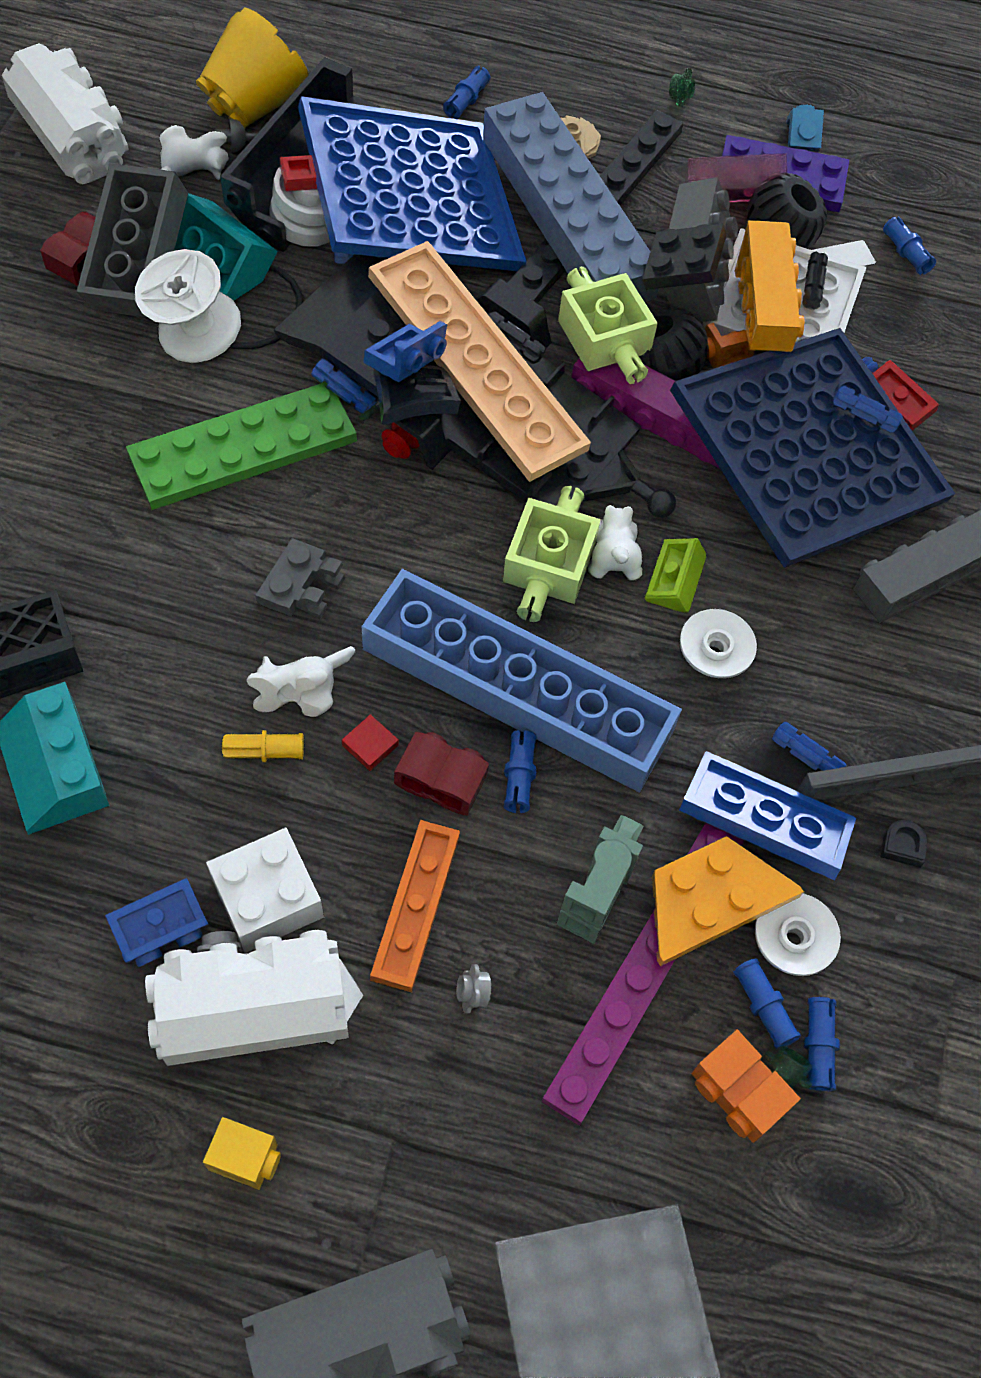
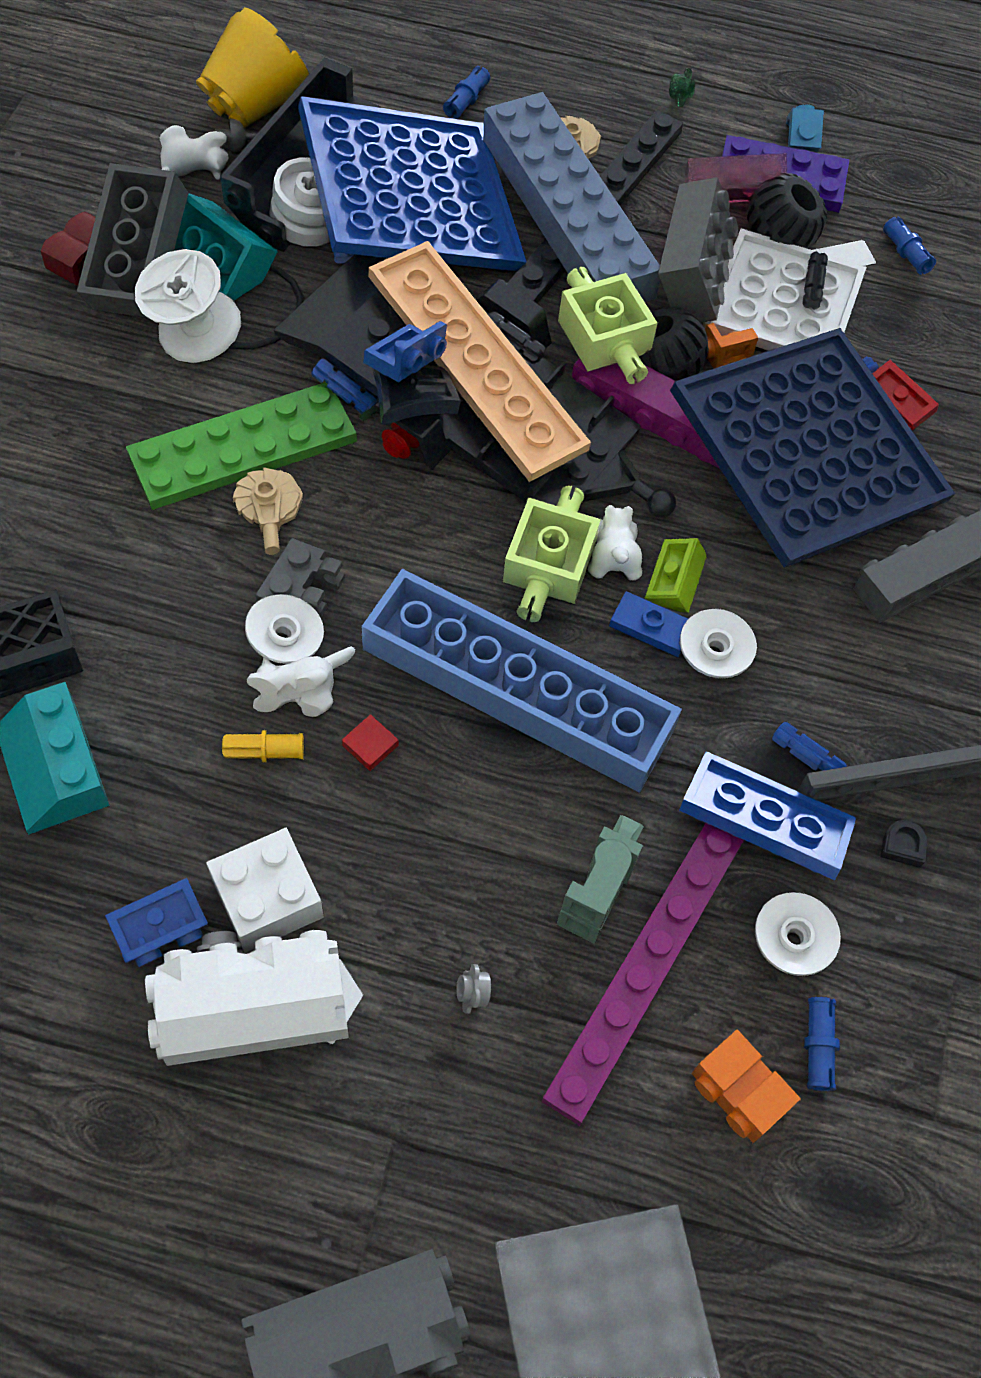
(64, 112): white brick -> none
(242, 1154): yellow brick -> none
(268, 500): none -> tan piece
(287, 616): none -> white dish
(298, 173): red tile -> none
(415, 906): orange plate -> none
(441, 772): dark red brick -> none
(520, 771): blue pin -> none
(649, 623): none -> blue plate
(684, 256): black plate -> none
(713, 895): light orange wing -> none
(766, 1003): blue pin -> none
(769, 286): light orange wedge -> none
(790, 1066): clear green plate -> none
(867, 409): blue axle -> none

